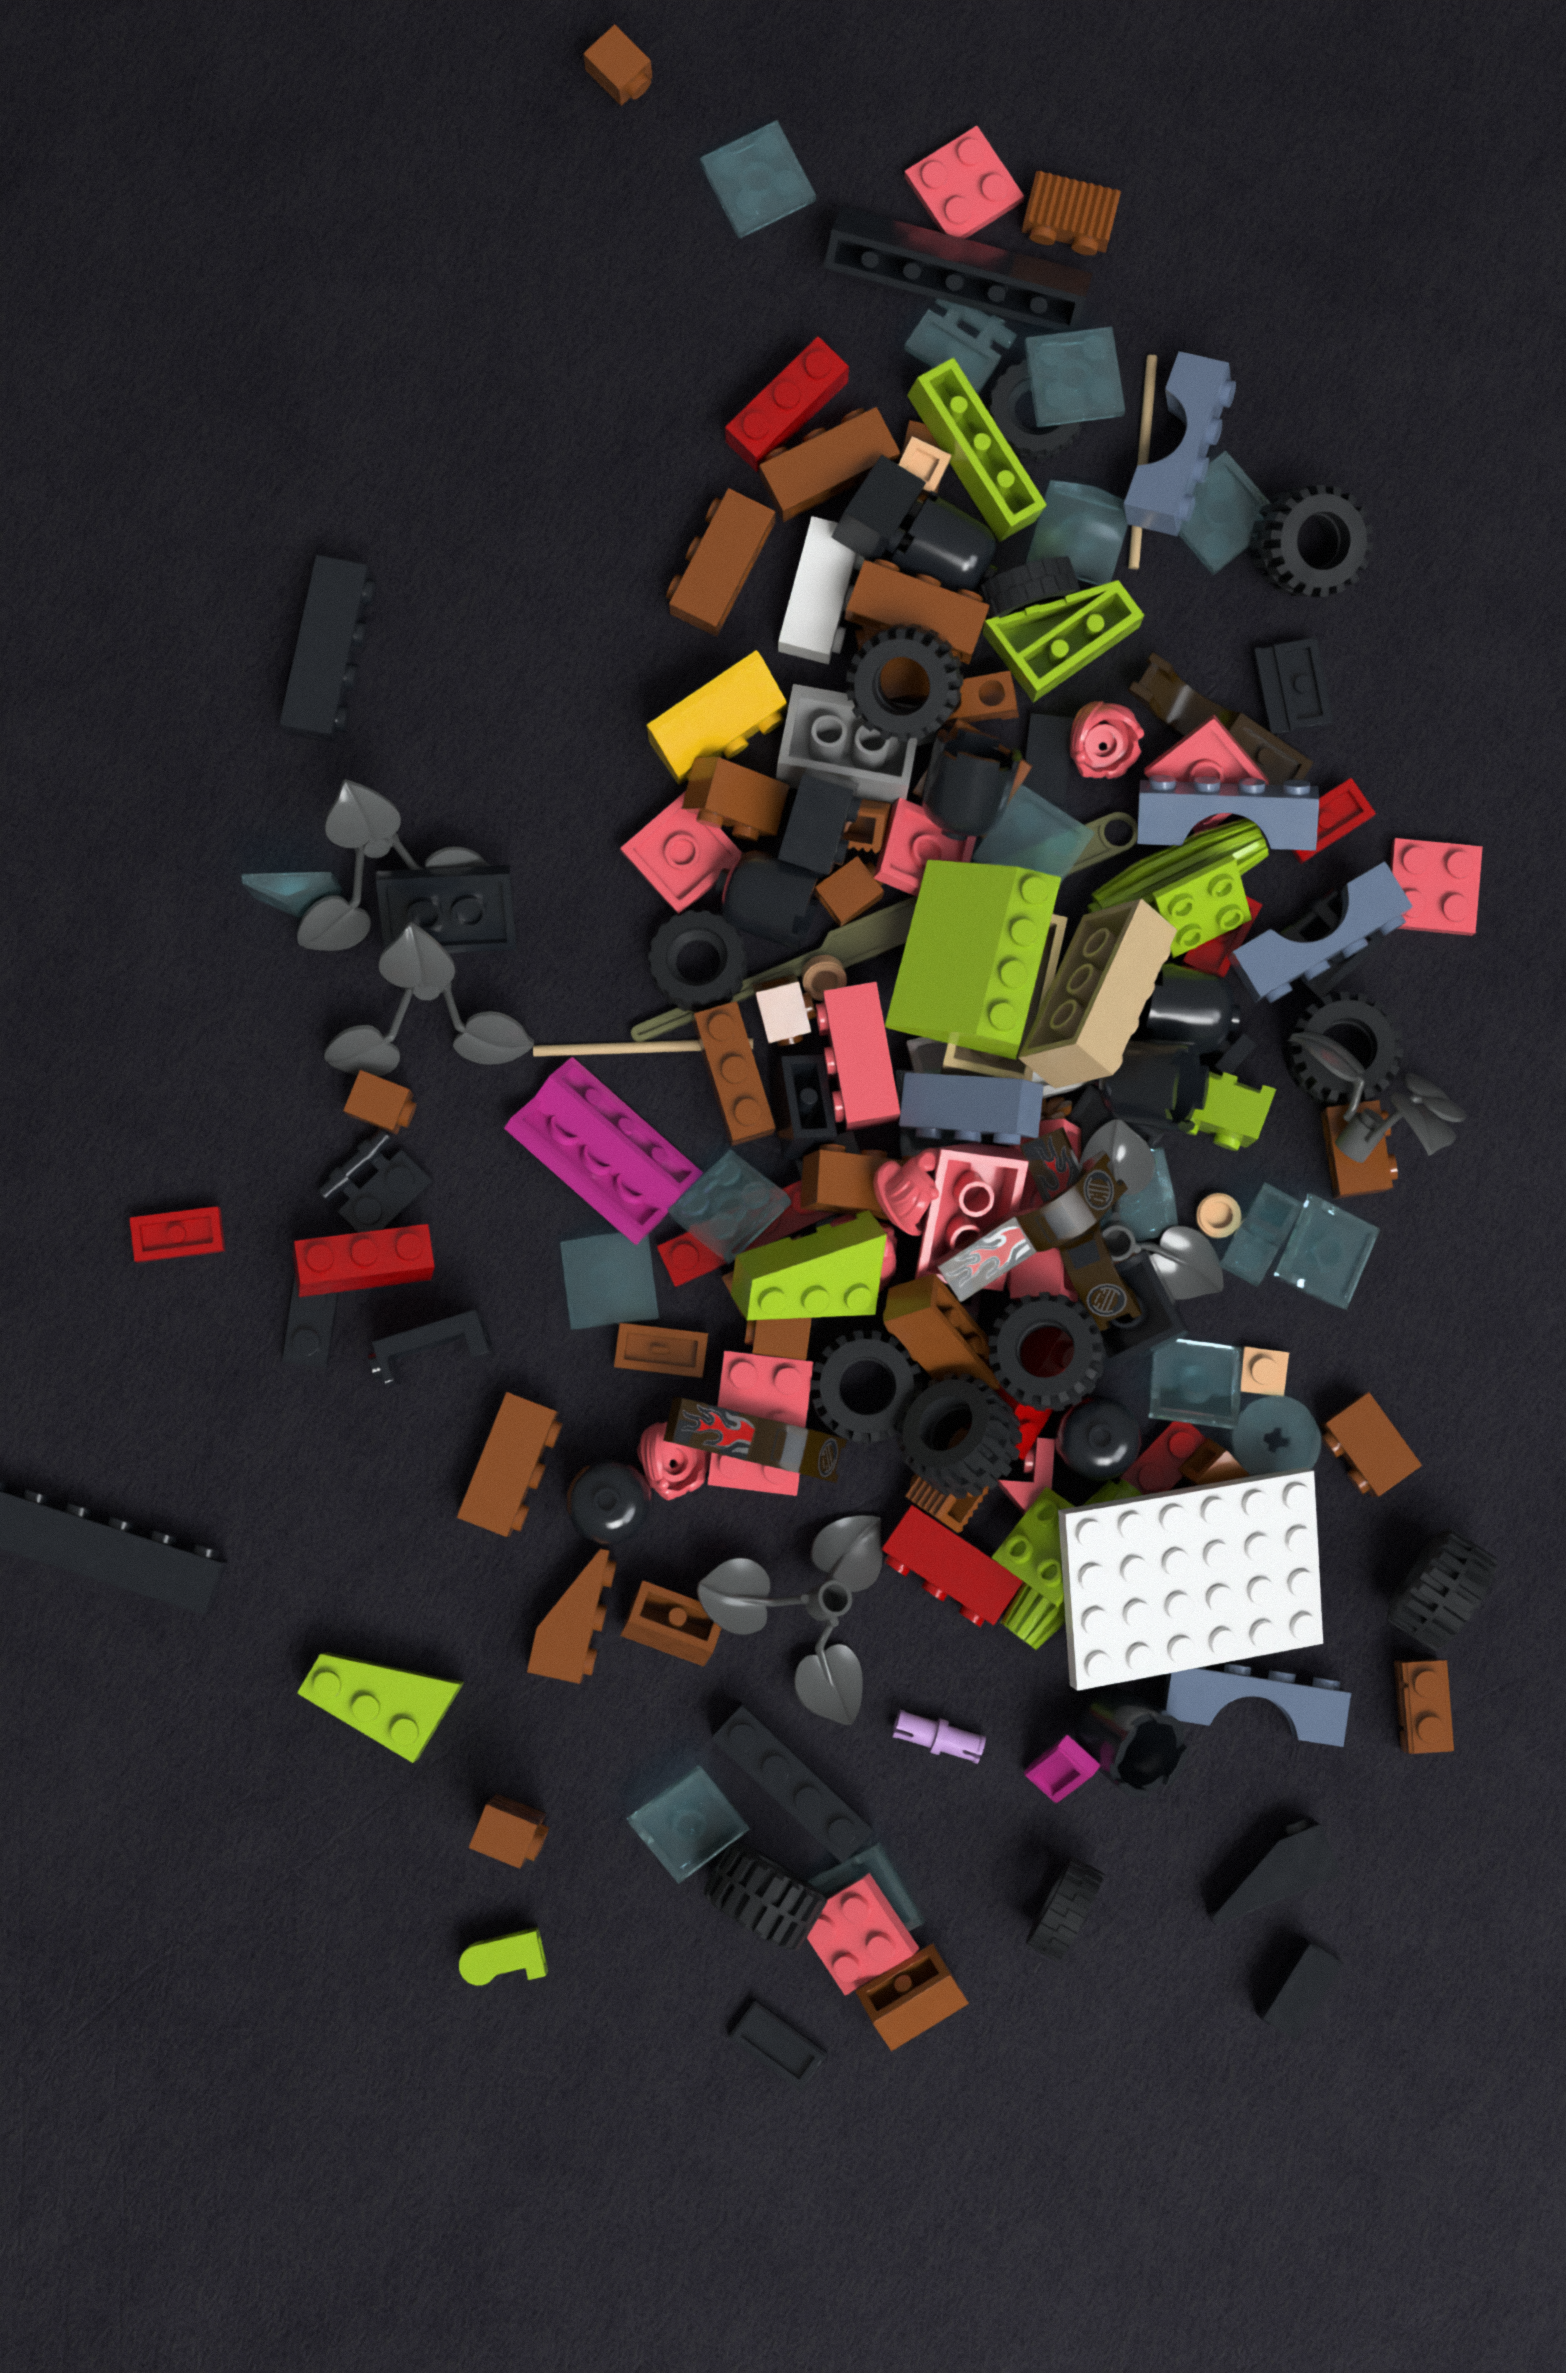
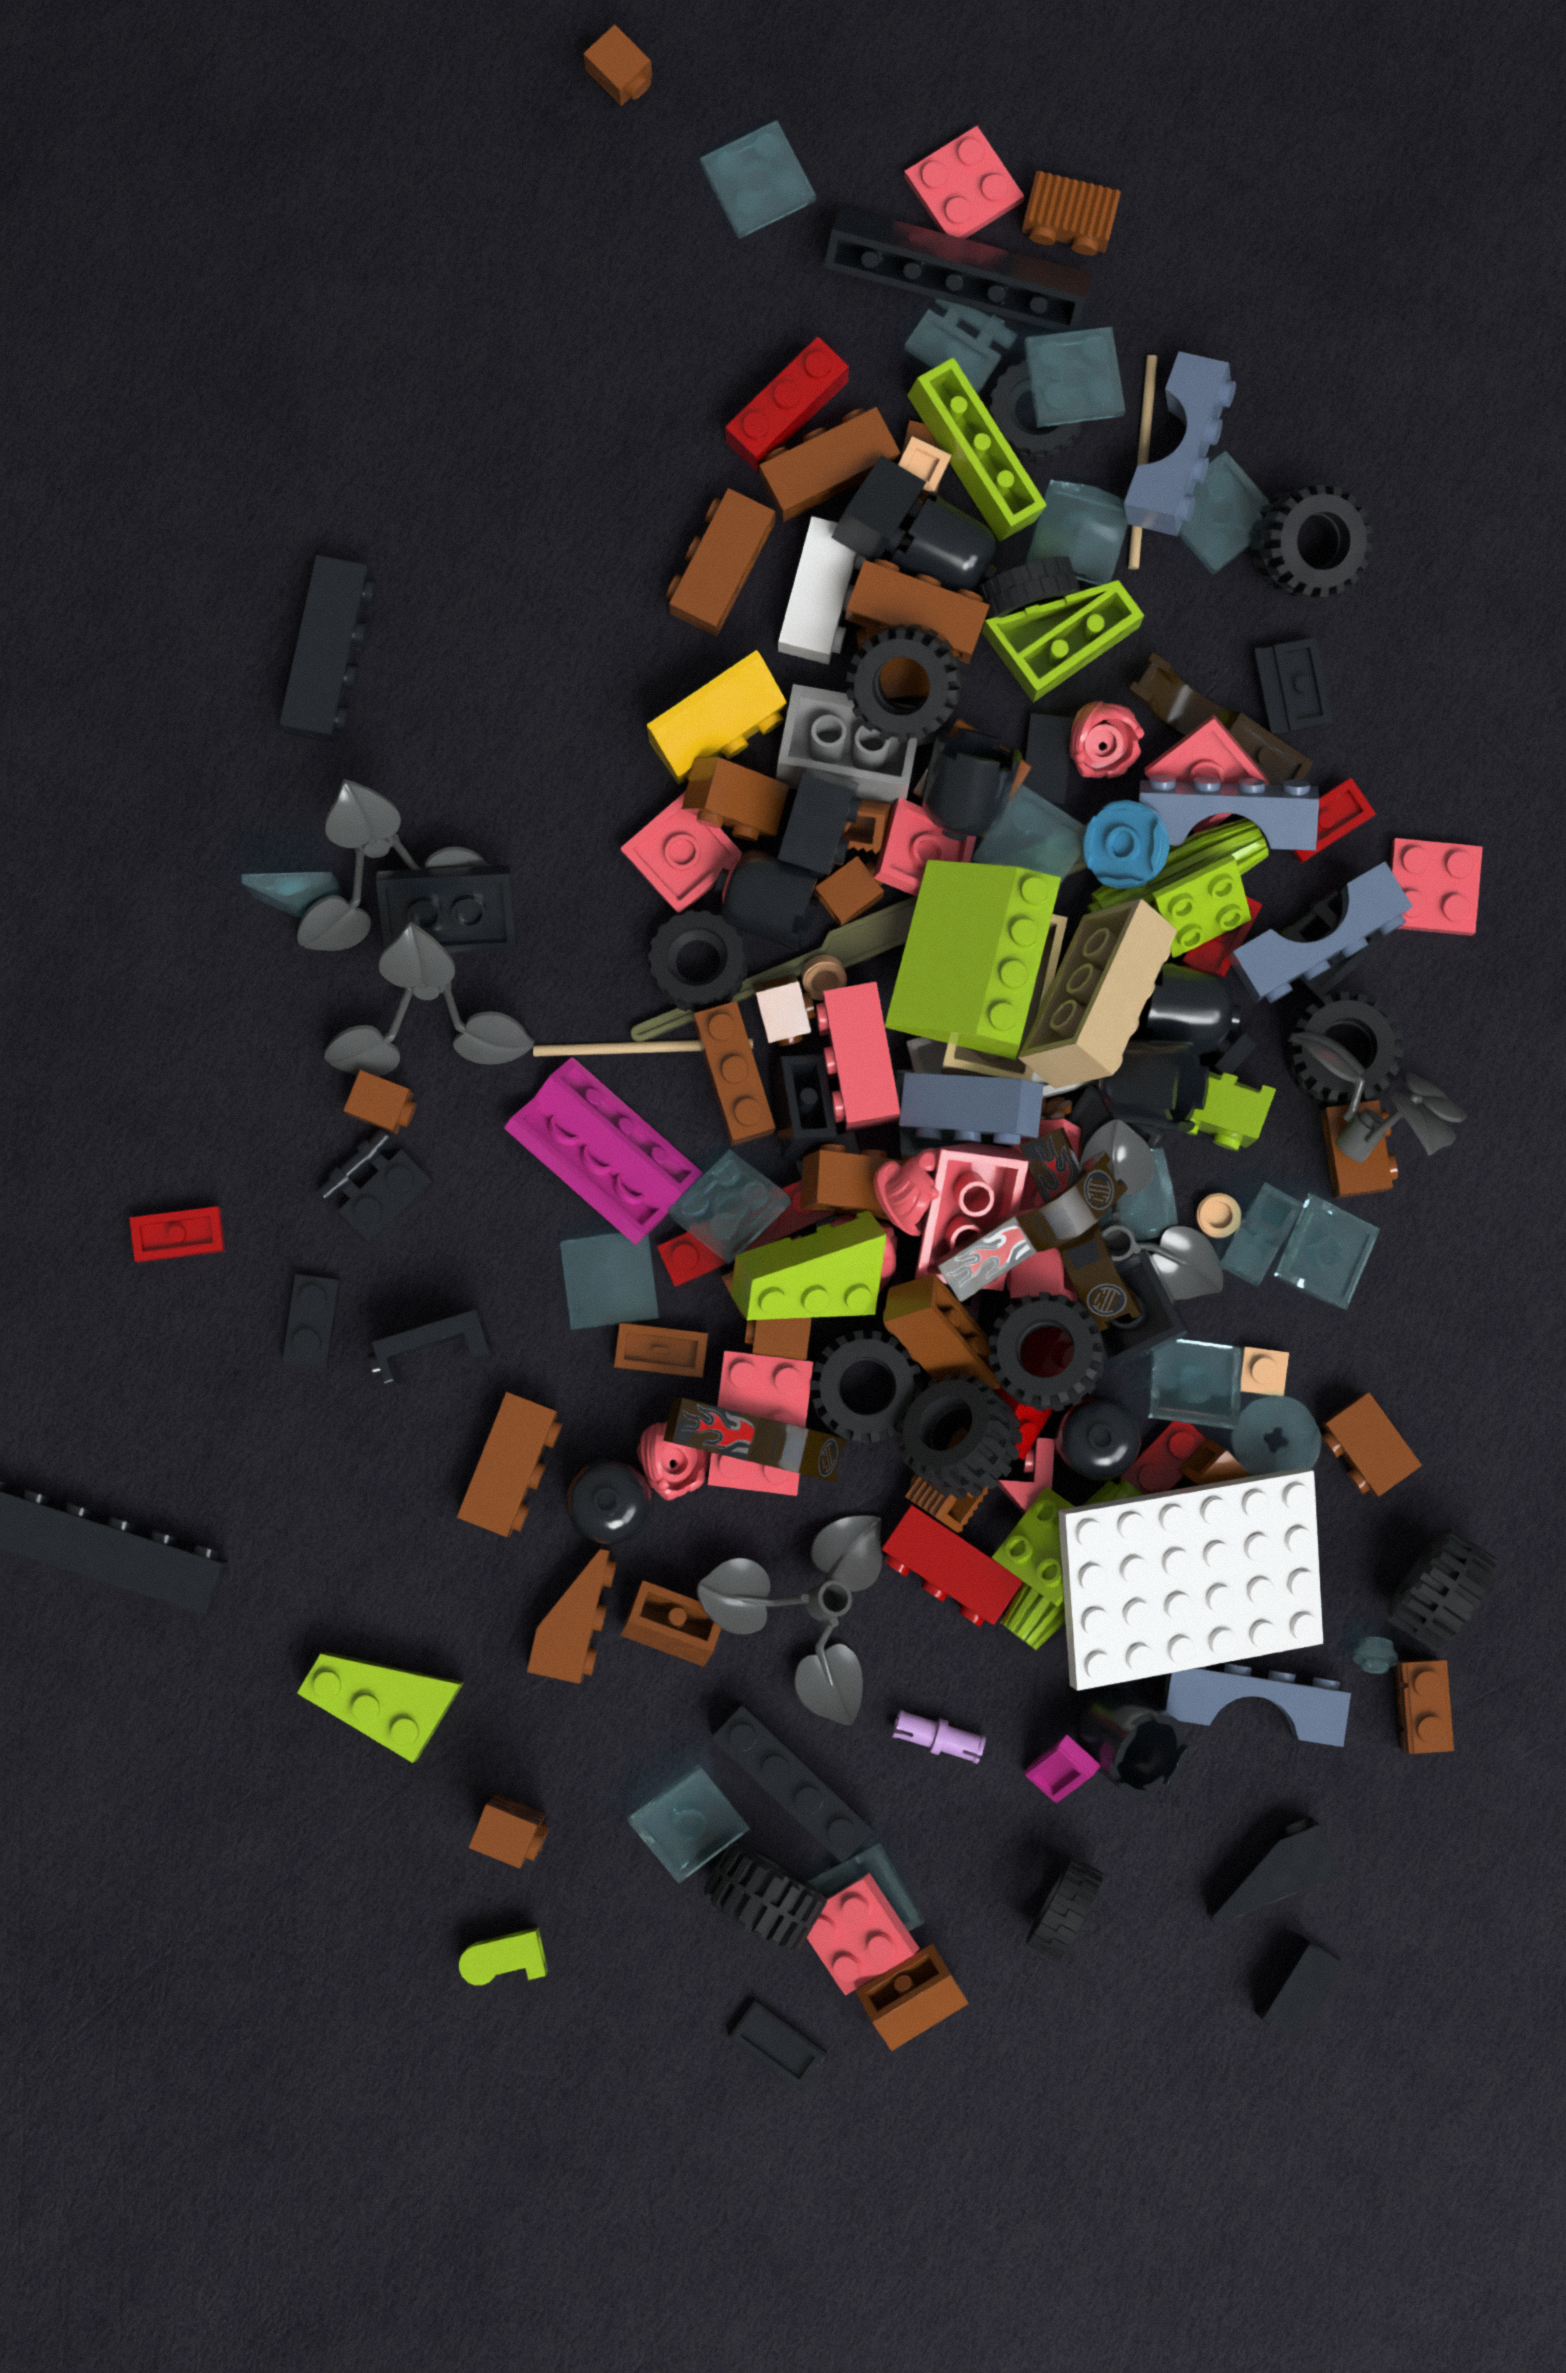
(363, 1260): red brick -> none
(986, 699): dark orange leg -> none
(1126, 844): none -> dark azure tile
(1375, 1654): none -> clear light blue plate

